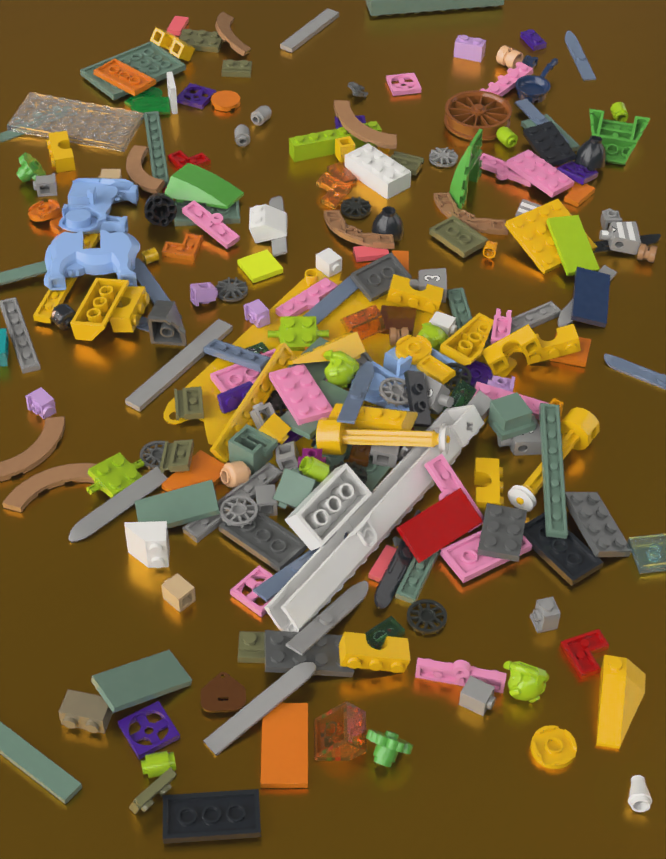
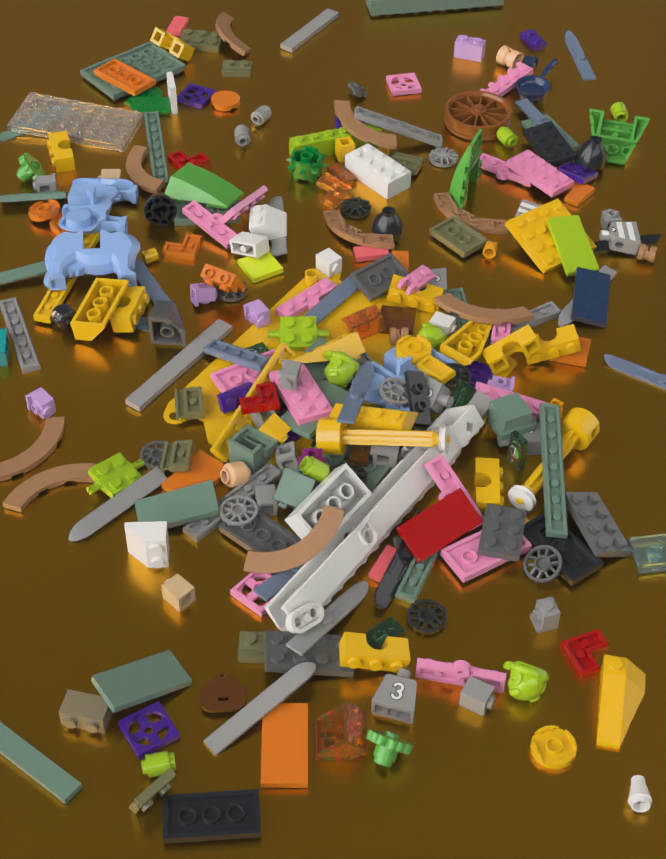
(33, 196): none -> sand green tile
(223, 279): none -> orange plate
(244, 205): none -> bright pink hinge
(249, 244): none -> white brick
(265, 400): none -> red tile
(289, 374): none -> light grey brick
(299, 552): none -> medium nougat tile
(301, 620): none -> white plate
(306, 163): none -> green brick
(396, 697): none -> light grey torso
(398, 126): none -> light grey tile
(416, 279): none -> bright pink hinge
(483, 315): none -> medium nougat tile
(517, 450): none -> clear green tile
(543, 564): none -> dark grey wheel

